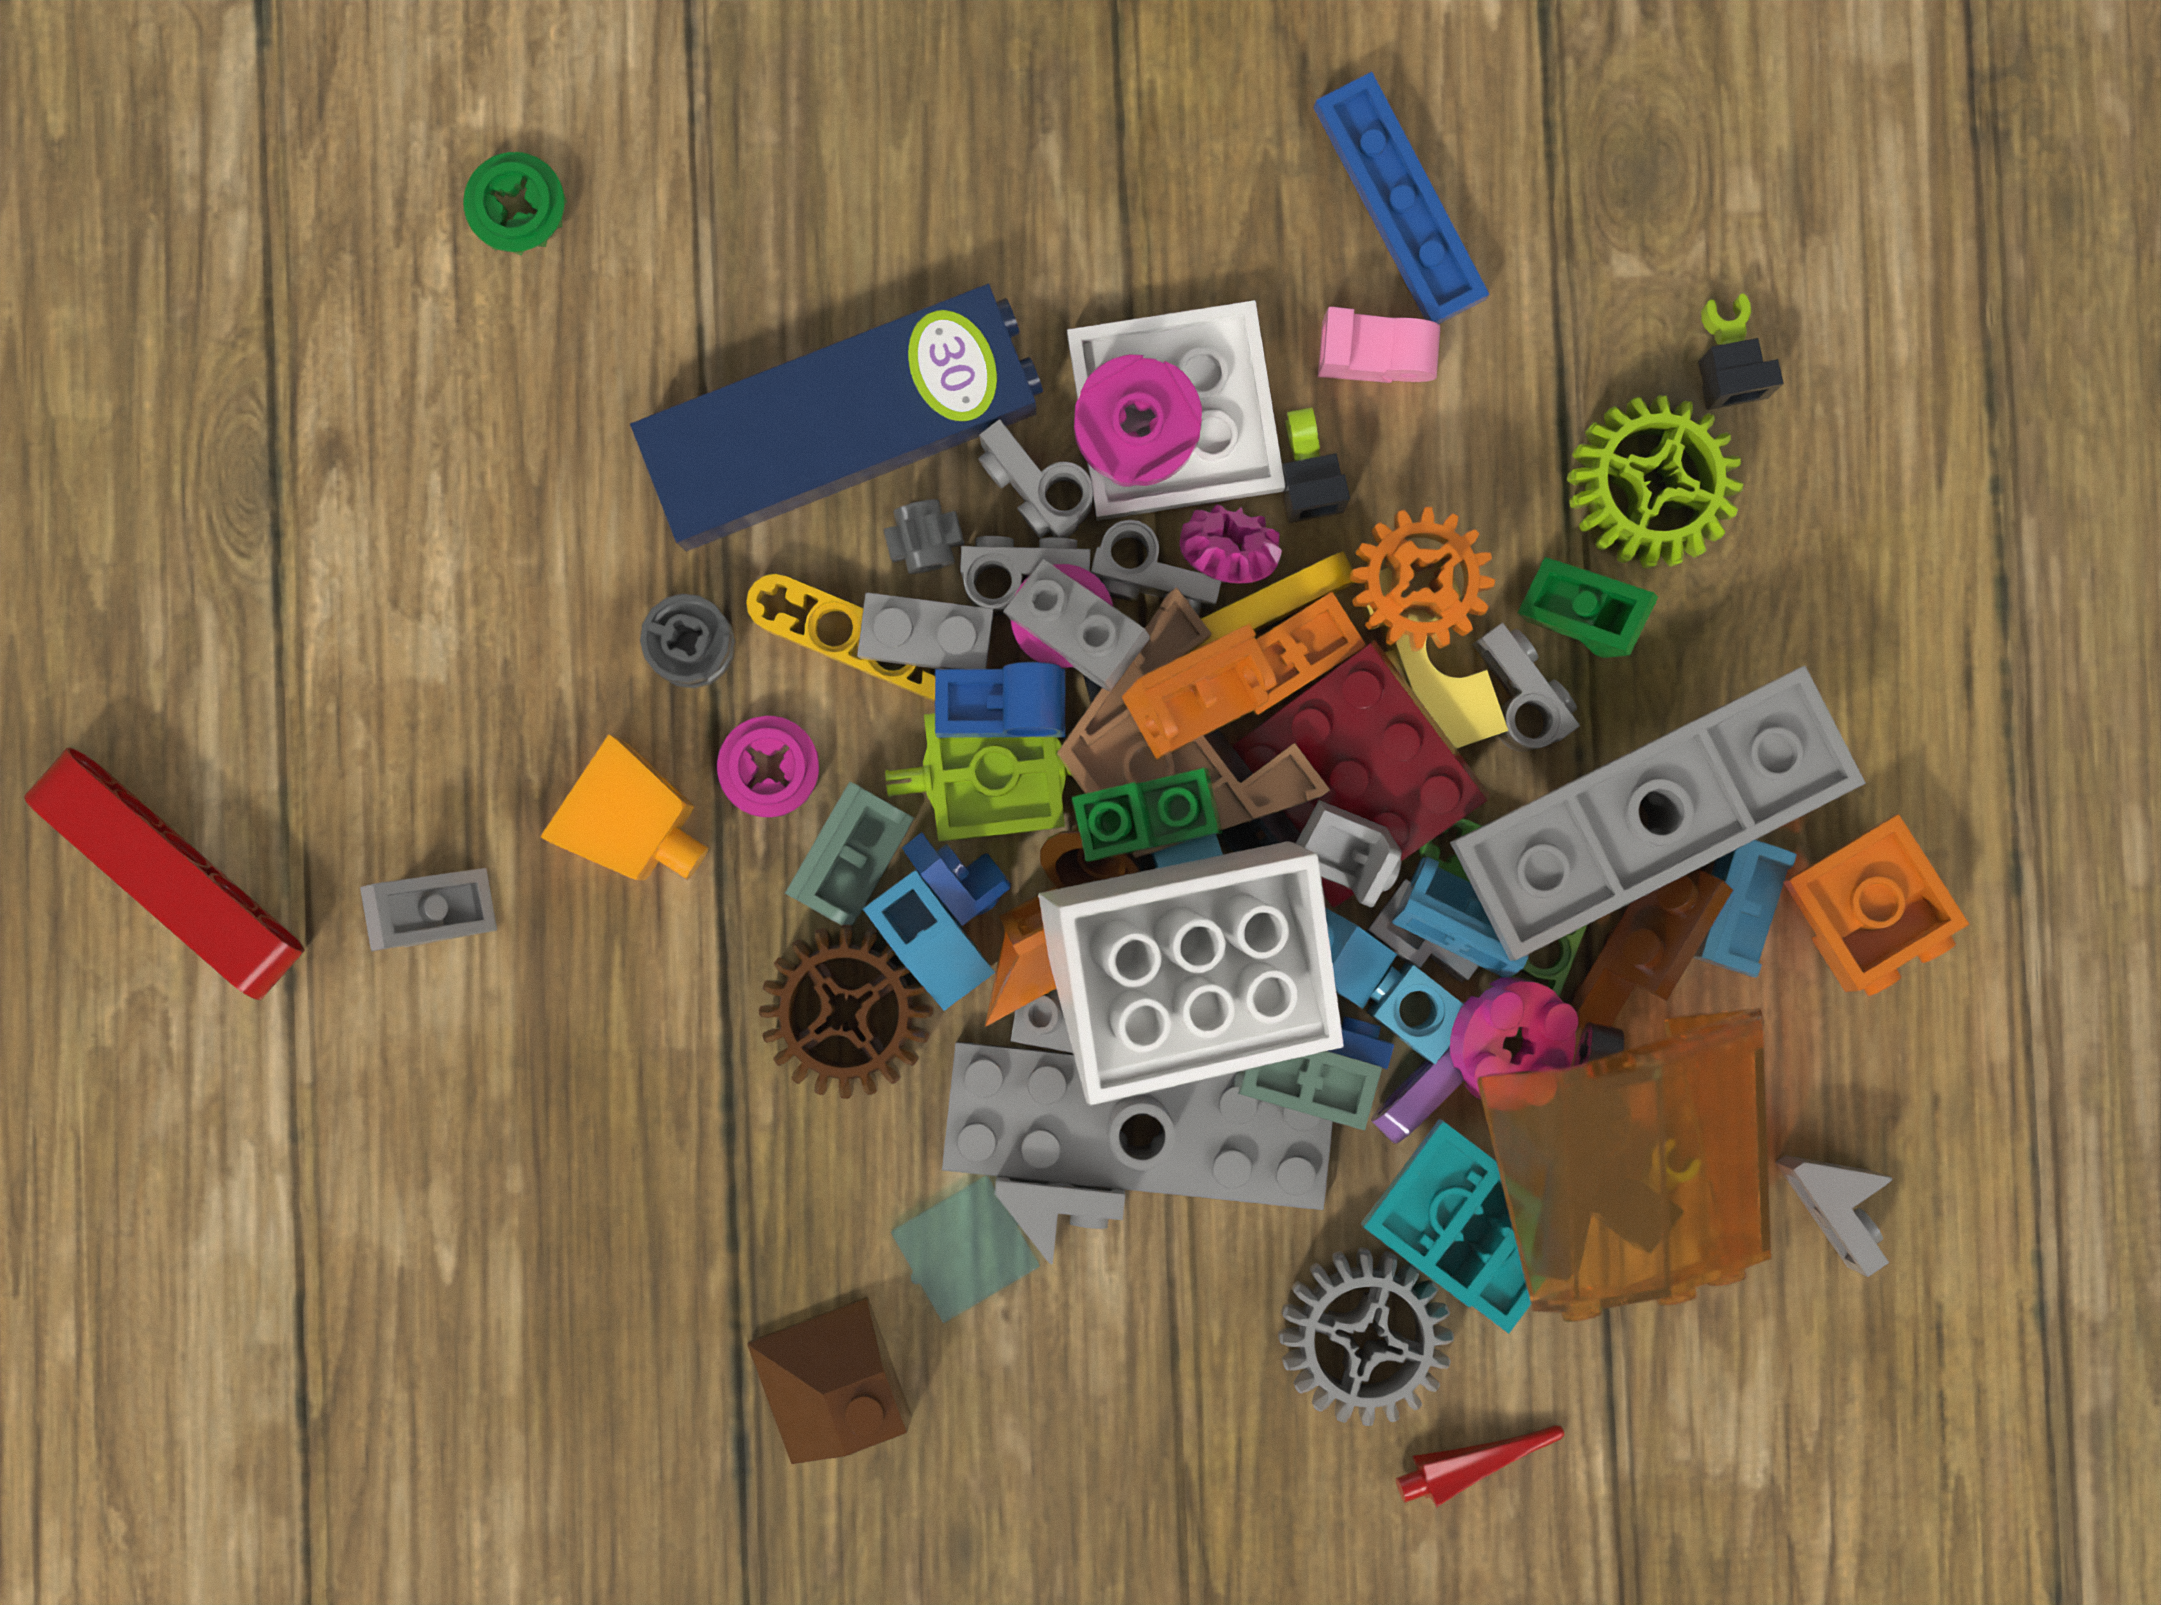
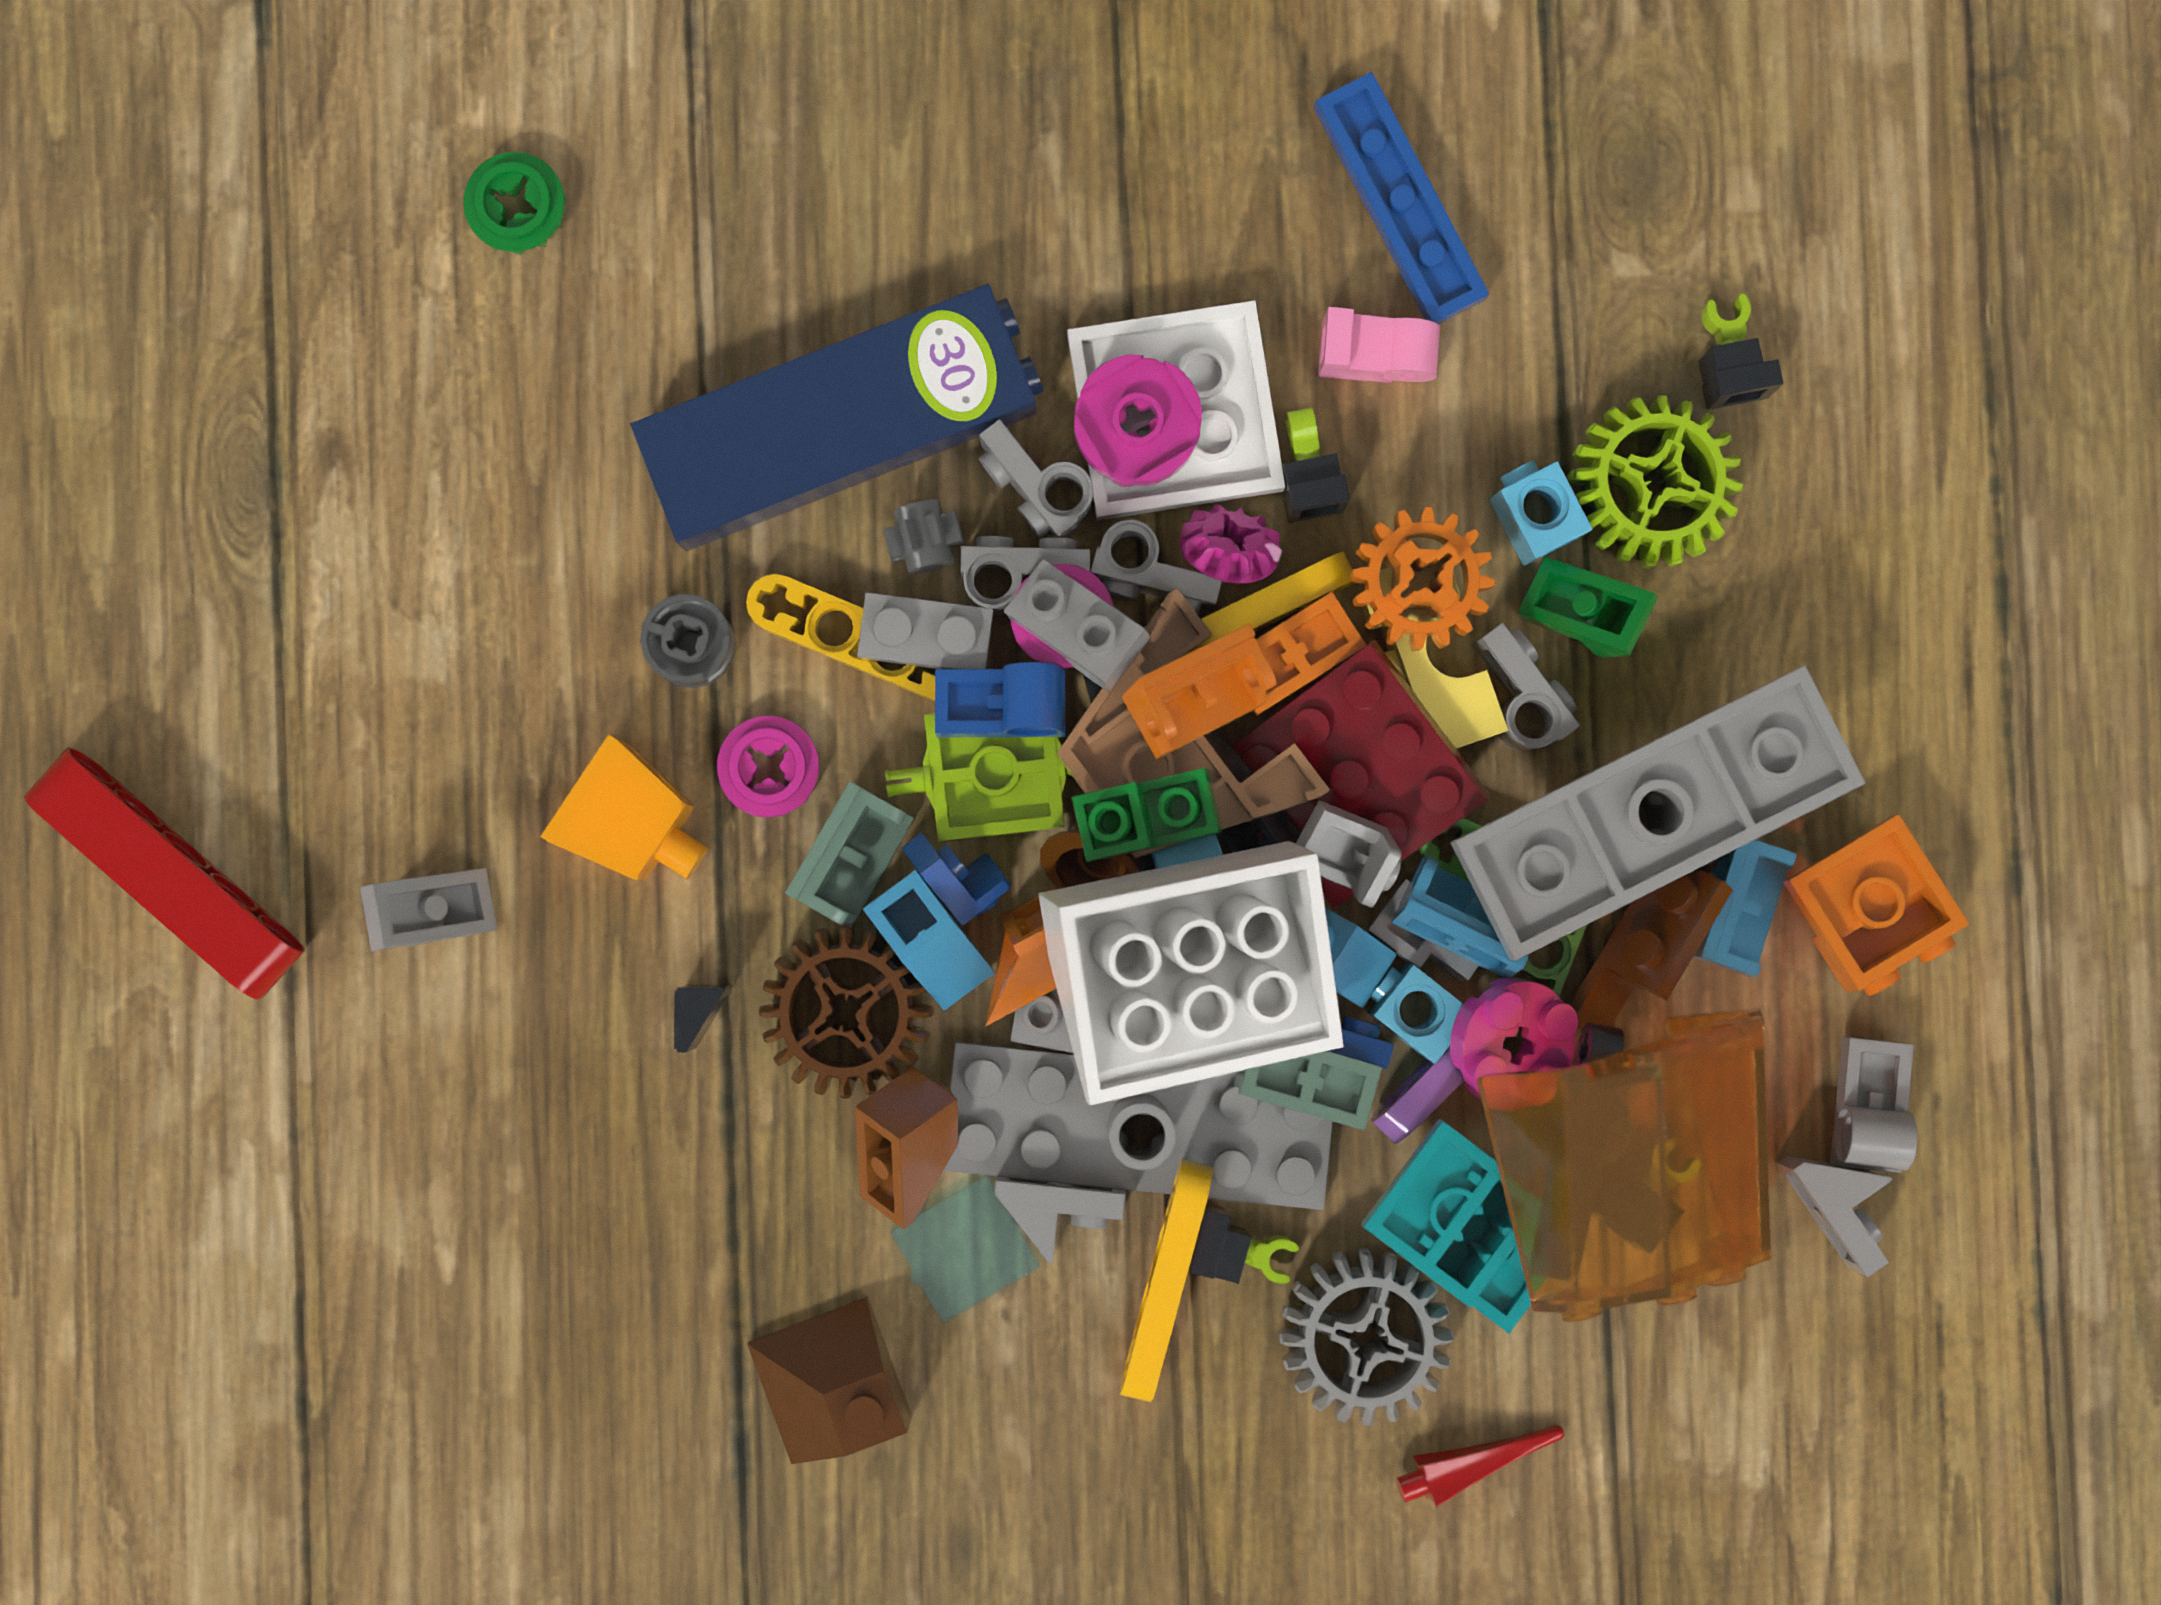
(694, 1012): none -> black slope
(904, 1143): none -> dark orange slope
(1166, 1280): none -> yellow beam
(1225, 1249): none -> black piece
(1567, 517): none -> medium azure brick
(1872, 1106): none -> light grey plate

